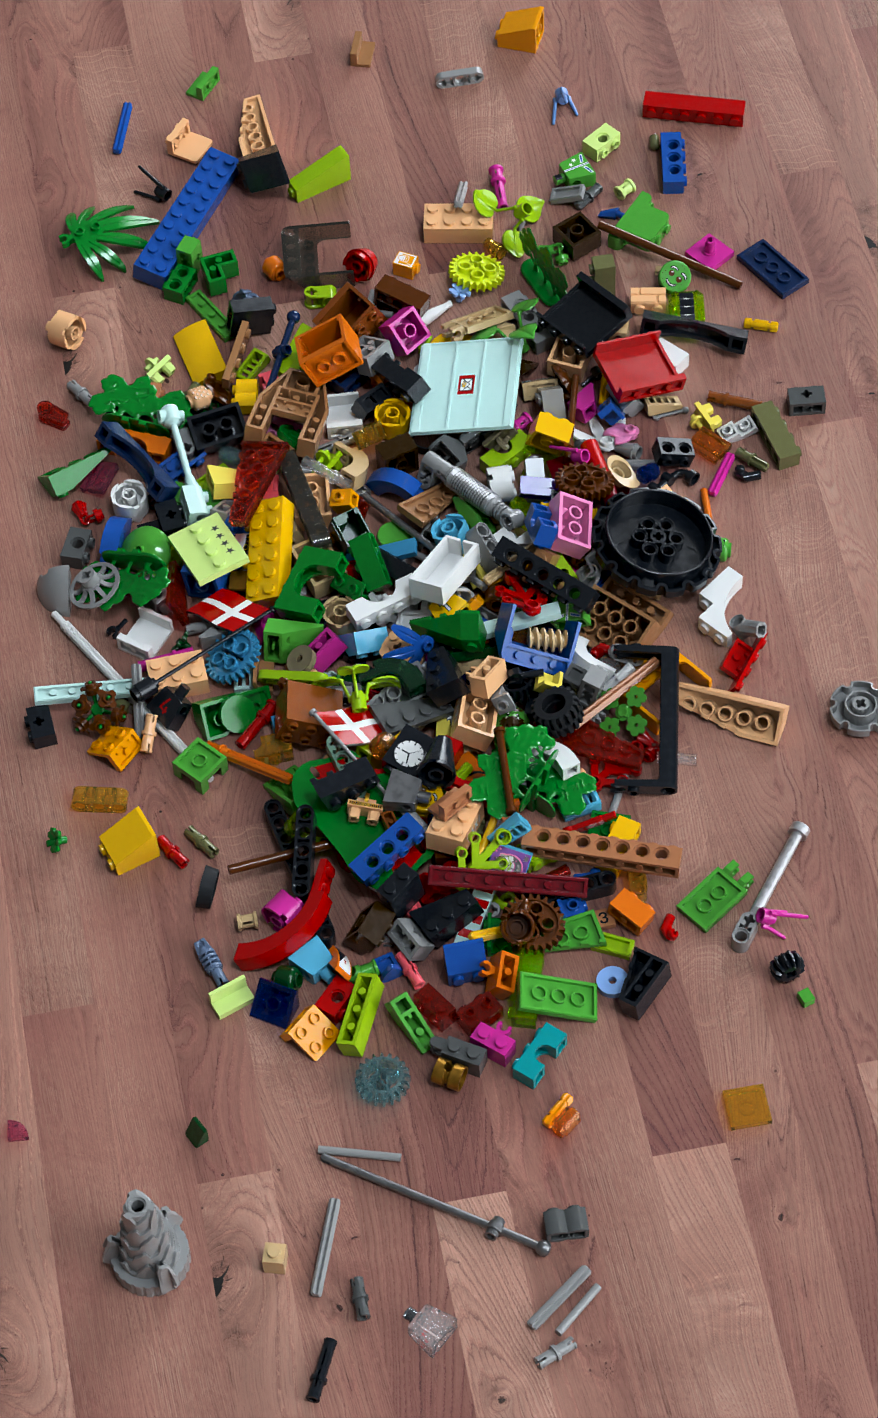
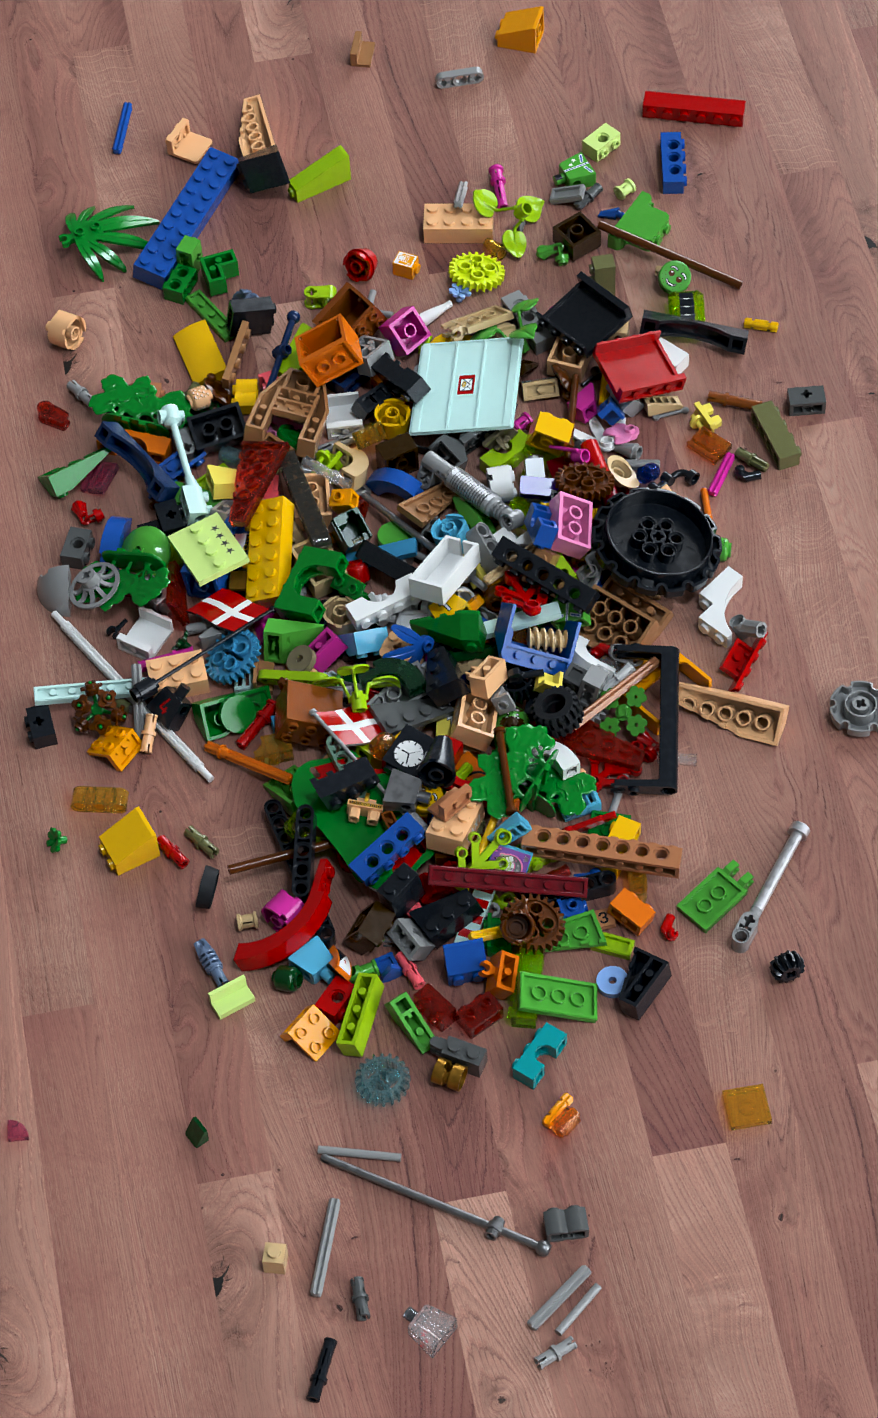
(130, 500): white brick -> none
(150, 1249): light grey cone -> none
(156, 368): yellowish green hips -> none
(161, 191): black plant -> none
(199, 764): bright green panel -> none
(204, 84): bright green panel -> none
(251, 358): lime slope -> none
(273, 268): orange head -> none
(274, 1003): clear blue slope -> none
(301, 254): clear smoke windscreen -> none
(369, 563): green brick -> none
(394, 295): reddish brown wedge -> none
(496, 1041): dark pink brick -> none
(540, 272): green plant -> none
(551, 400): light grey brick -> none
(562, 97): medium blue plant -> none
(648, 299): light nougat brick -> none
(654, 142): olive piece -> none
(673, 451): black brick -> none
(710, 252): dark pink tile -> none
(738, 431): white slope -> none
(769, 916): dark pink plant -> none
(772, 269): dark blue tile -> none
(806, 997): bright green piece -> none

